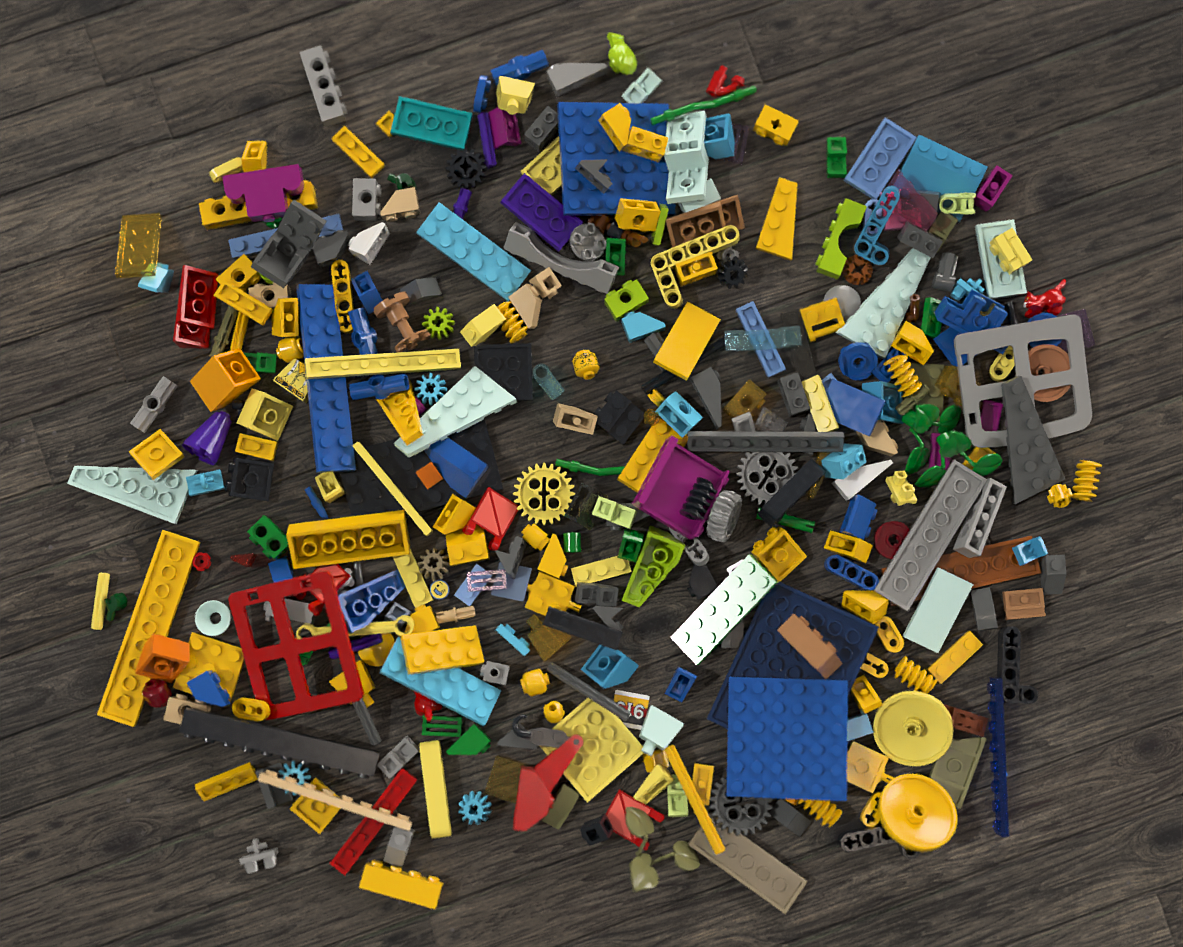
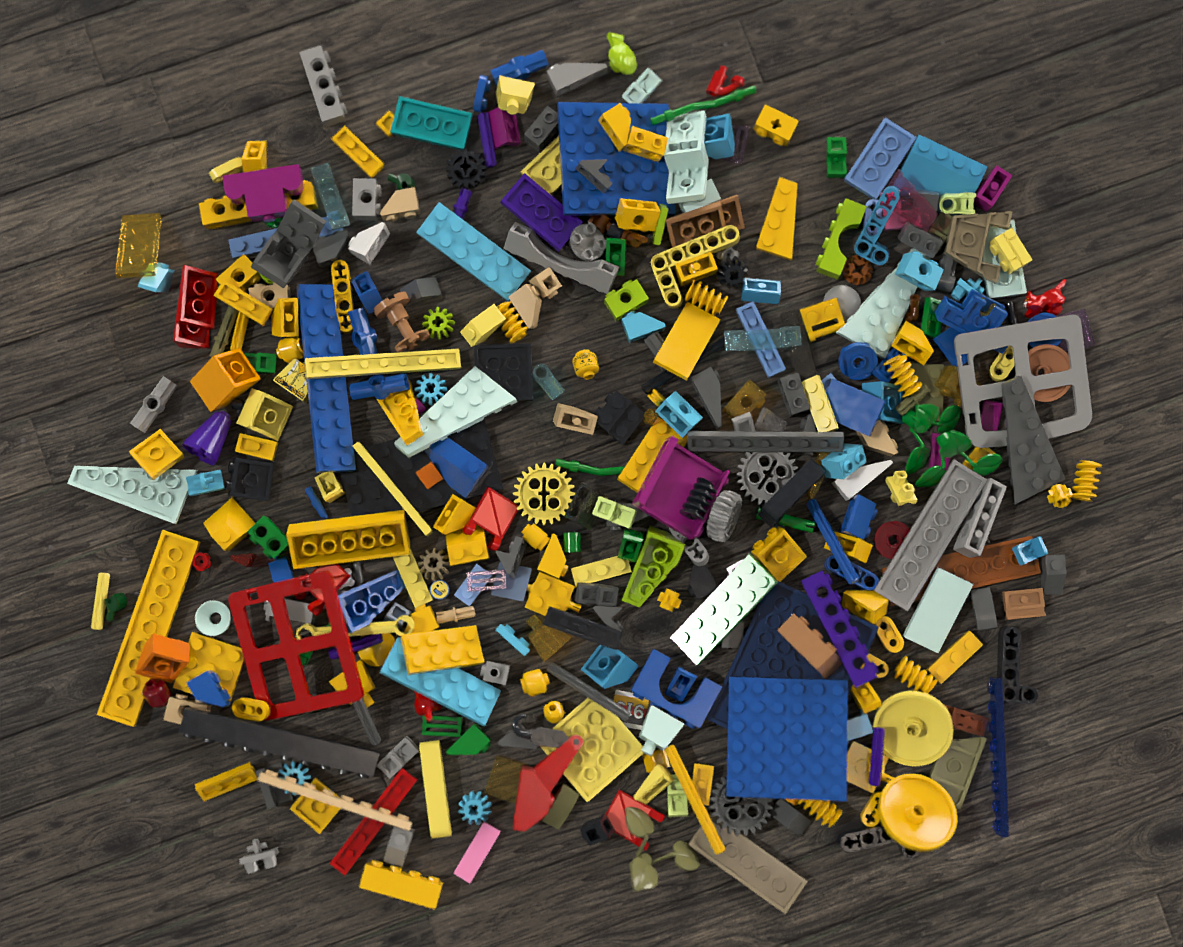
(229, 525): none -> yellow slope
(330, 196): none -> clear light blue slope
(477, 852): none -> bright pink tile
(669, 600): none -> yellow gear
(692, 711): none -> blue arch
(706, 298): none -> yellow piece
(761, 291): none -> dark azure slope
(832, 541): none -> blue axle
(857, 676): none -> dark purple brick
(876, 756): none -> dark purple axle
(909, 271): none -> medium azure brick
(968, 239): none -> dark tan wing

